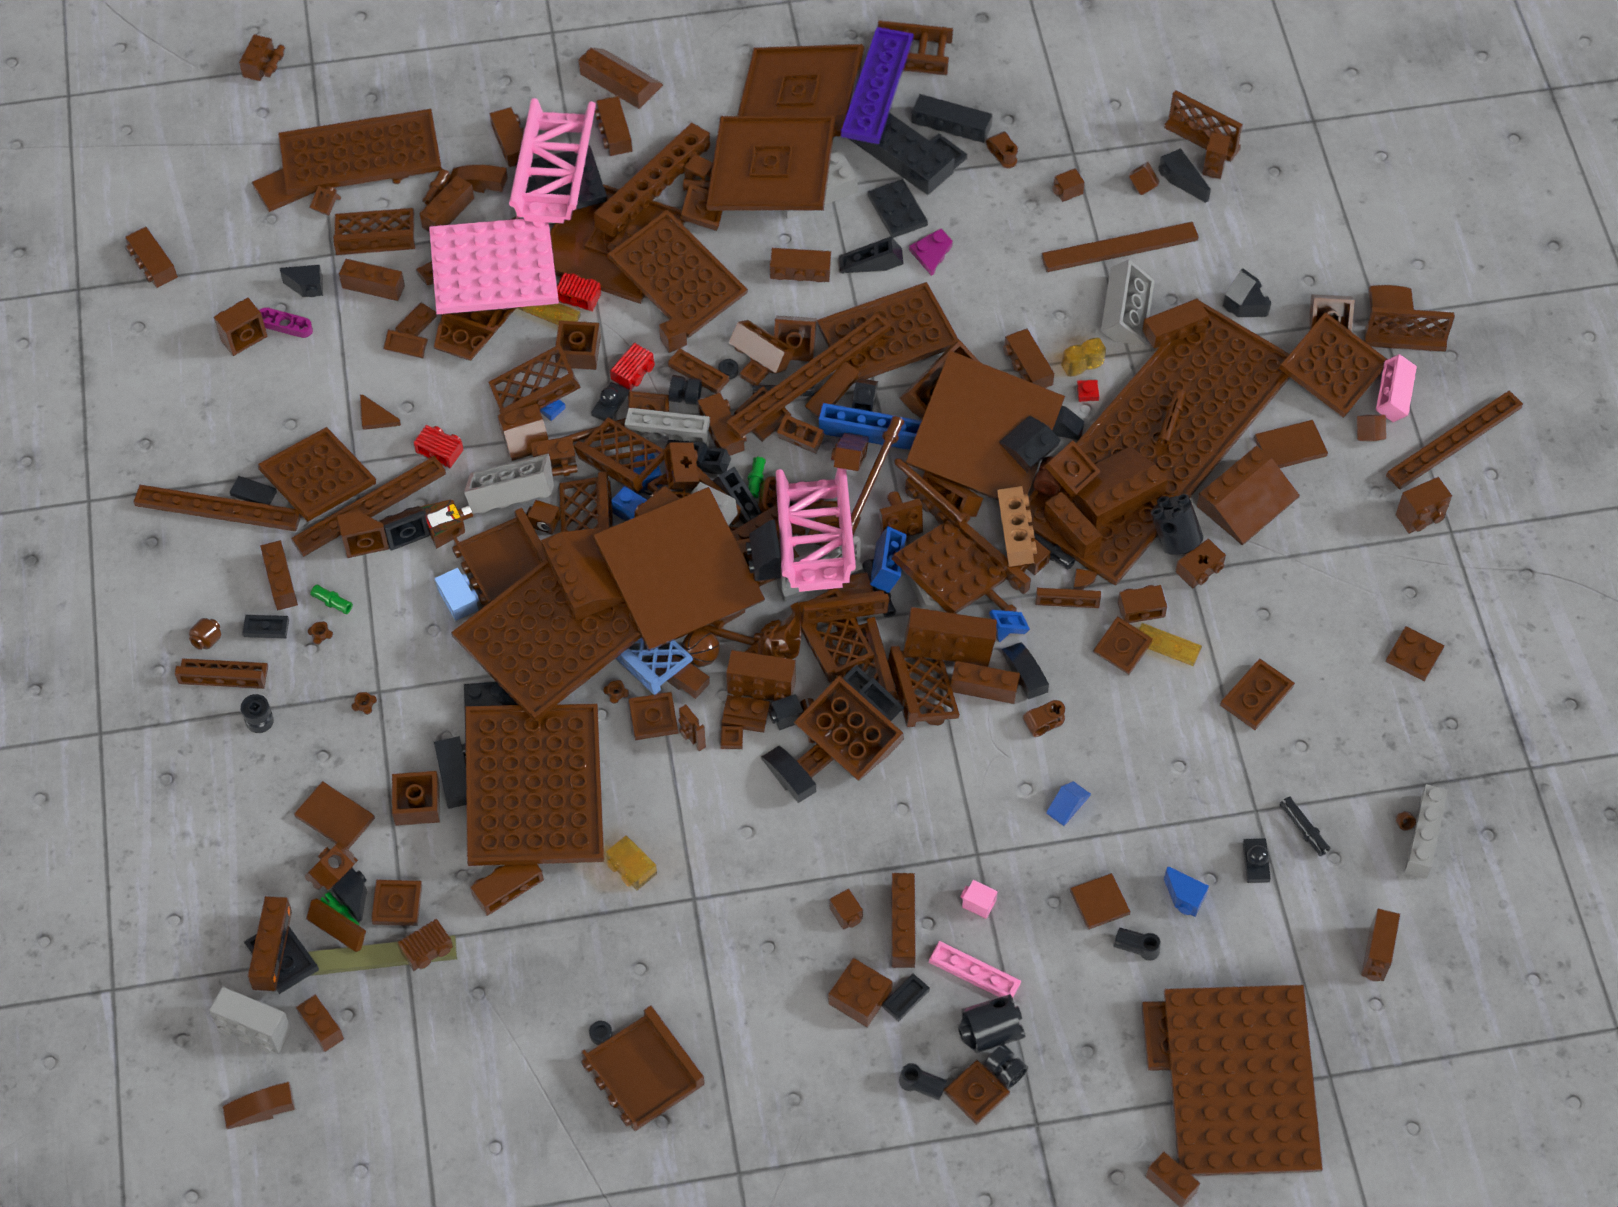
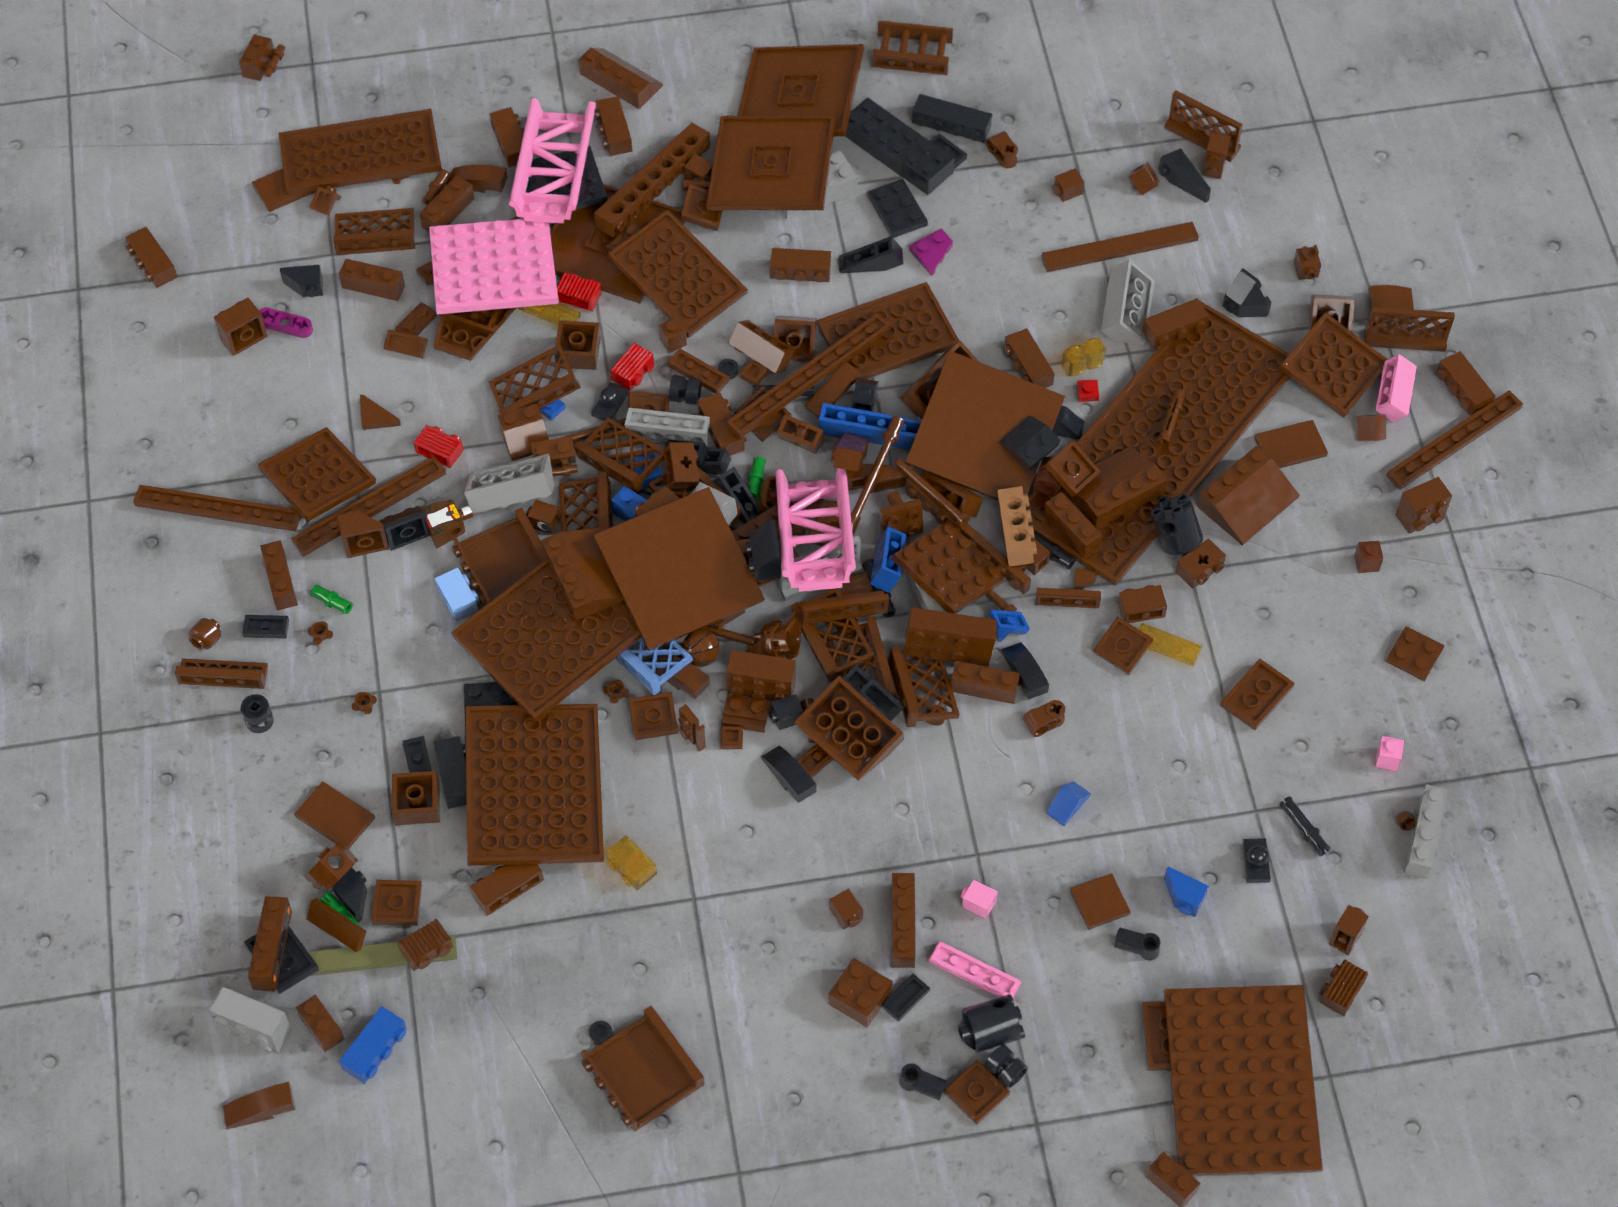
(252, 491): black tile -> none
(373, 1045): none -> blue brick
(417, 755): none -> black plate
(877, 85): dark purple plate -> none
(887, 479): none -> reddish brown slope
(1307, 262): none -> reddish brown brick
(1343, 987): none -> reddish brown brick
(1348, 929): none -> reddish brown brick
(1368, 556): none -> copper brick
(1380, 945): reddish brown brick -> none
(1389, 753): none -> bright pink brick
(1464, 383): none -> reddish brown brick

